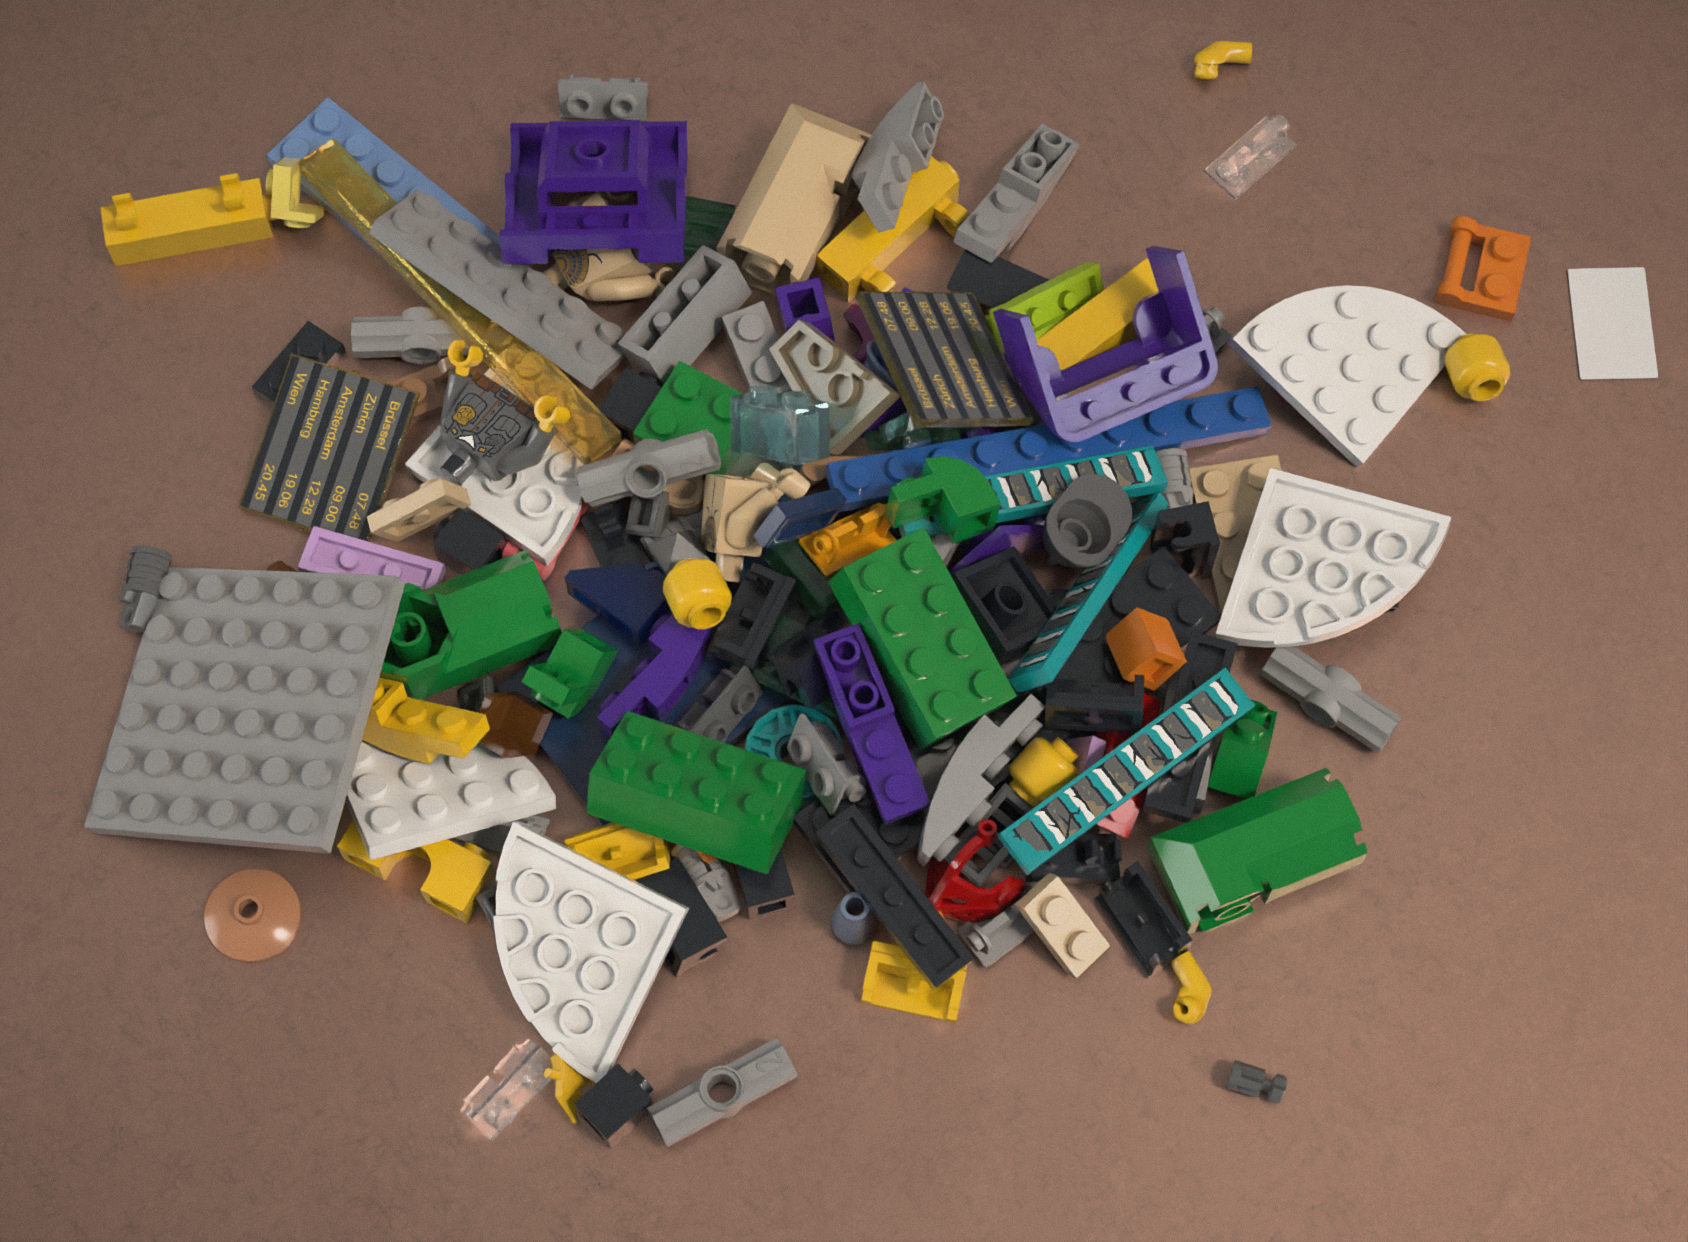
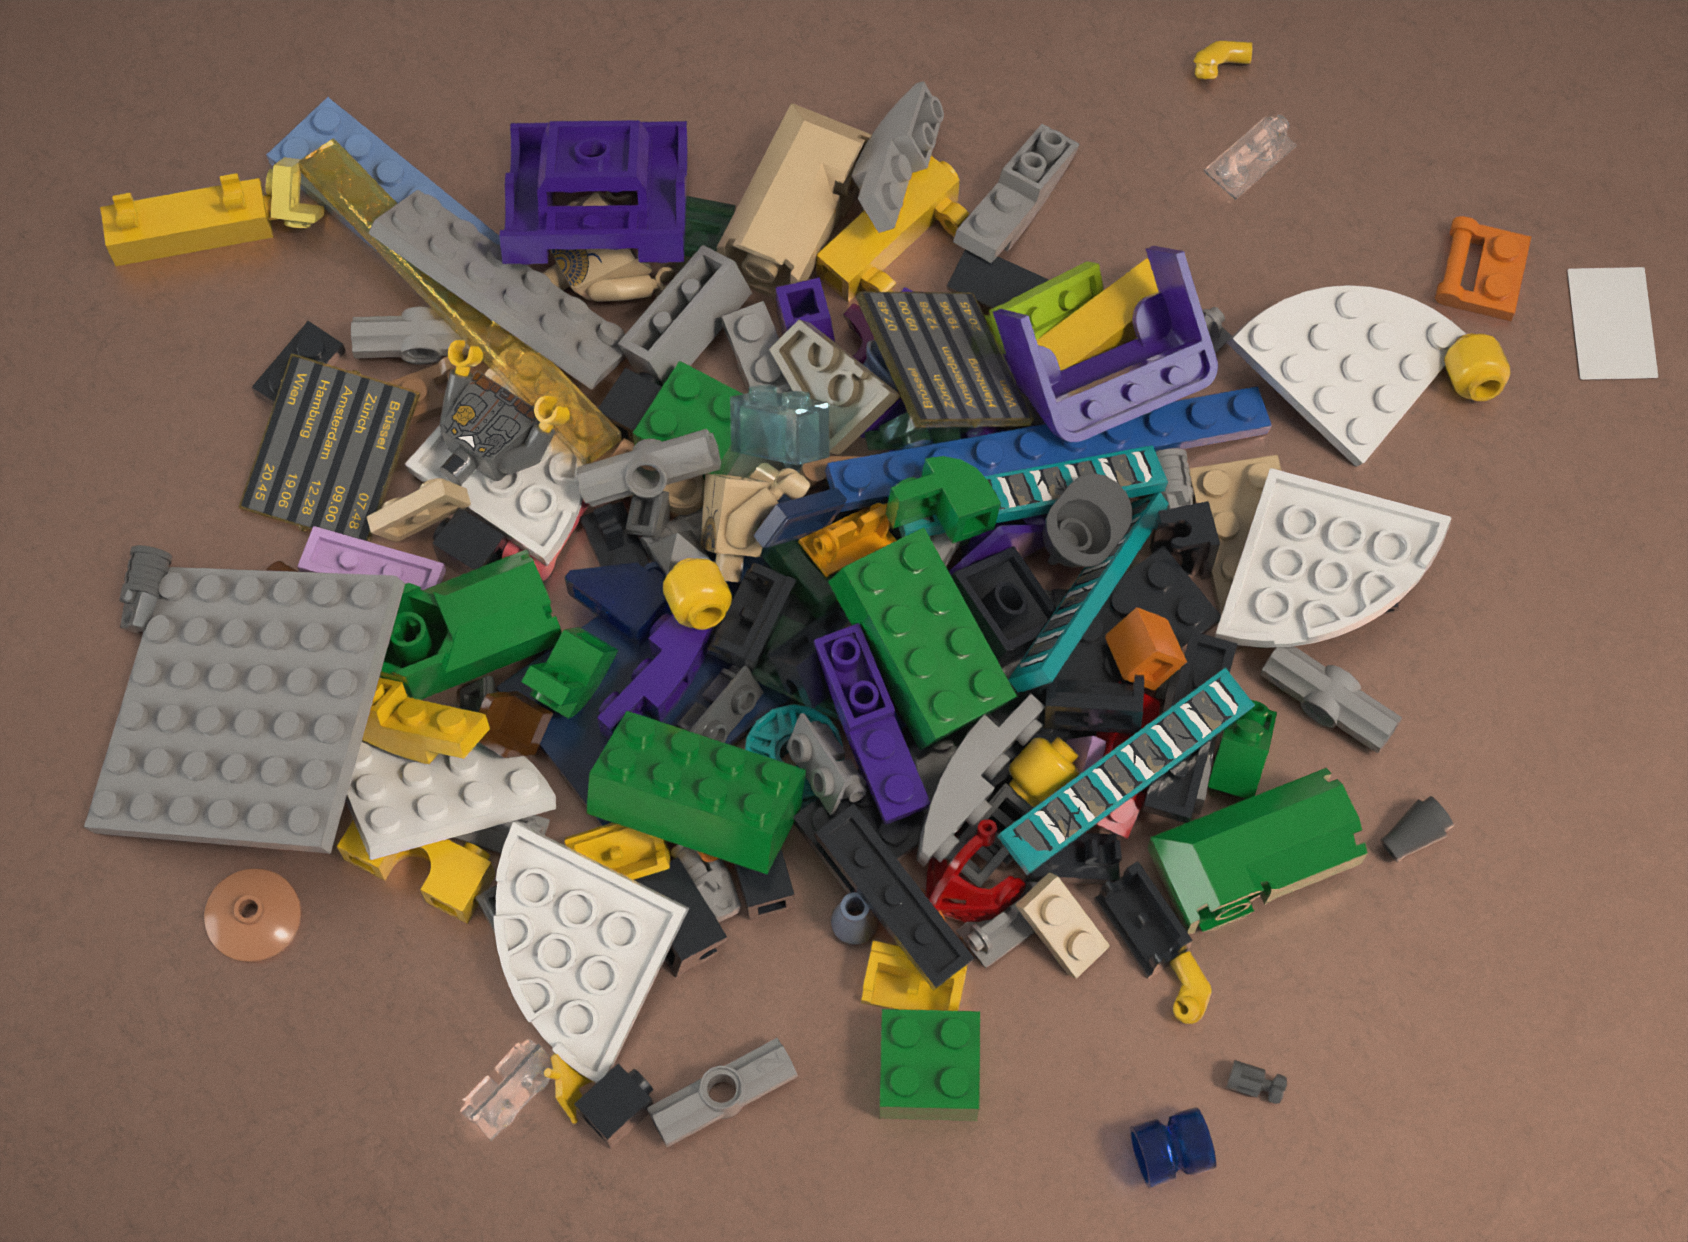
(603, 99): light grey hinge -> none
(930, 1065): none -> green brick
(1167, 1149): none -> clear blue wheel
(1418, 828): none -> dark grey cone

